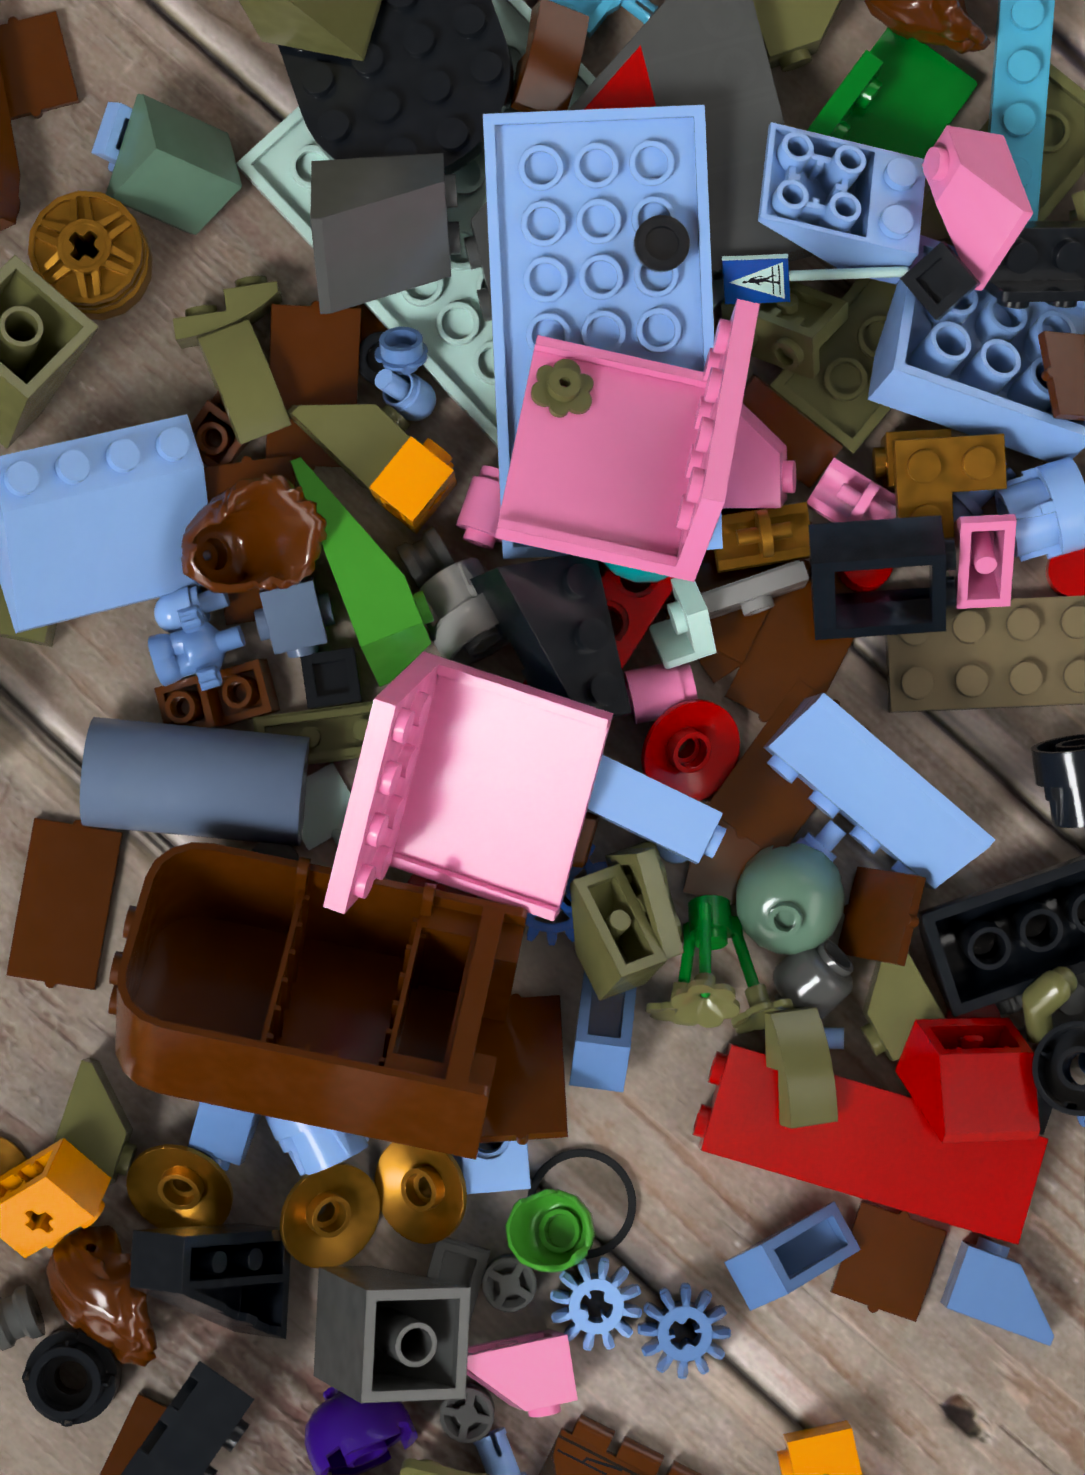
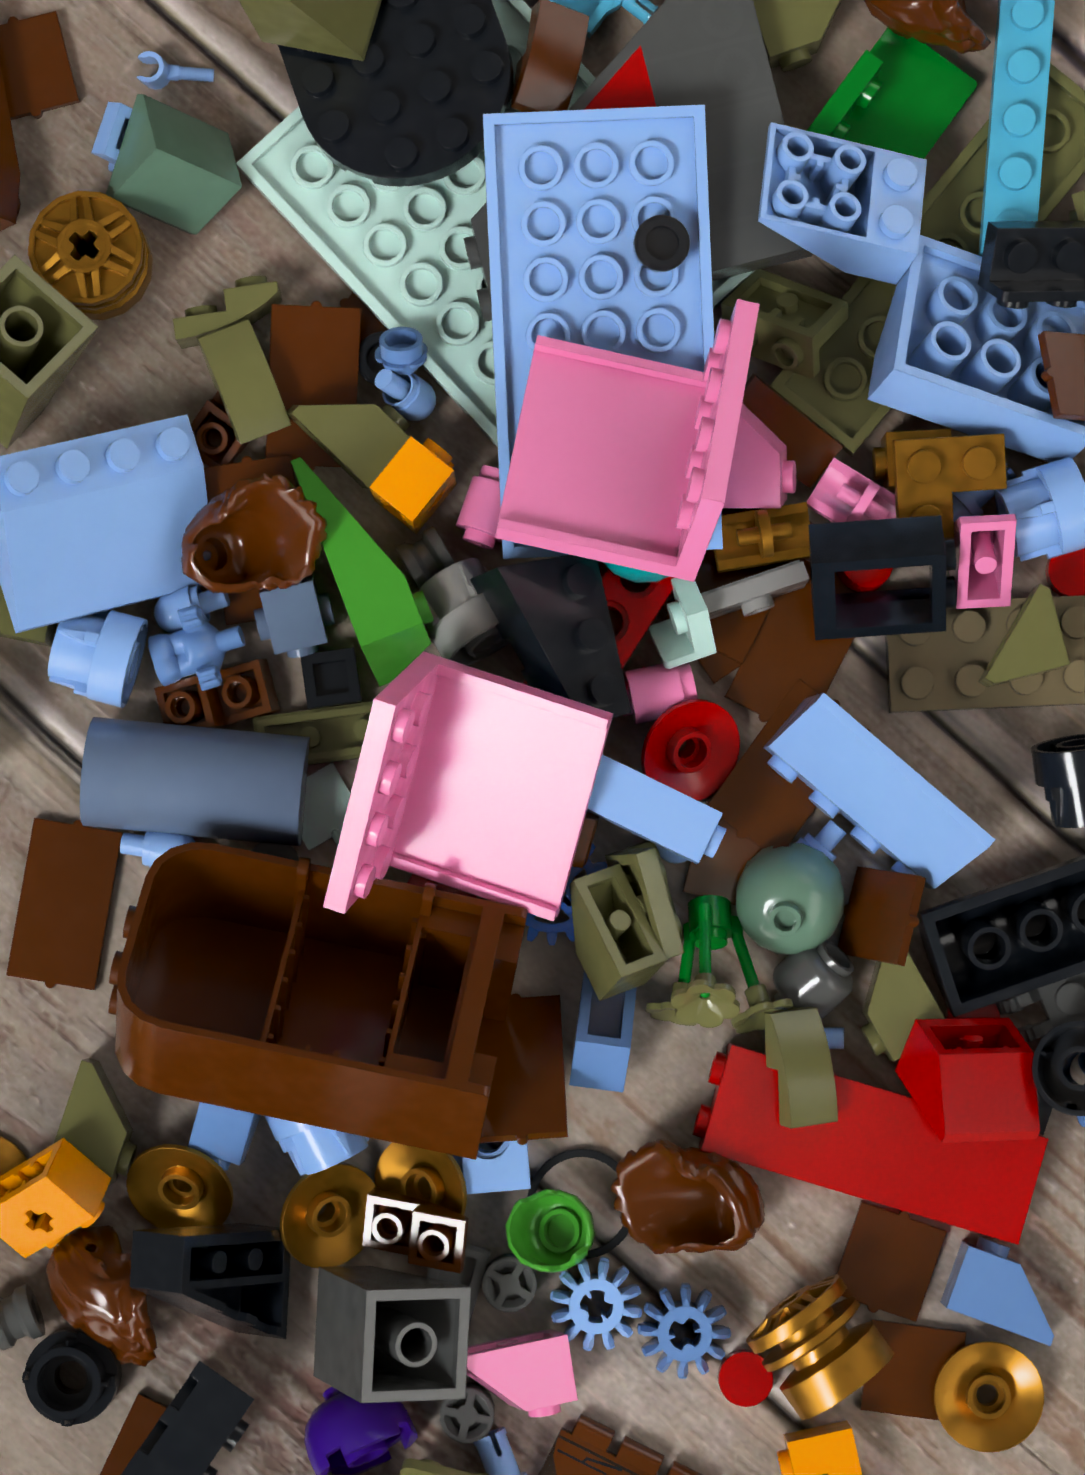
(99, 655): none -> light blue piece
(151, 844): none -> light blue cylinder
(171, 72): none -> light blue hand
(380, 226): dark grey slope -> none
(415, 1228): none -> reddish brown slope
(560, 399): olive plant -> none
(686, 1199): none -> reddish brown piece
(744, 1378): none -> red tile
(768, 277): piece -> none
(792, 1256): medium blue slope -> none
(825, 1354): none -> pearl gold wheel
(909, 1378): none -> reddish brown piece
(940, 280): black plate -> none
(977, 196): bright pink slope -> none
(1006, 1418): none -> pearl gold dish
(1031, 644): none -> olive slope
(1044, 998): olive arm -> none

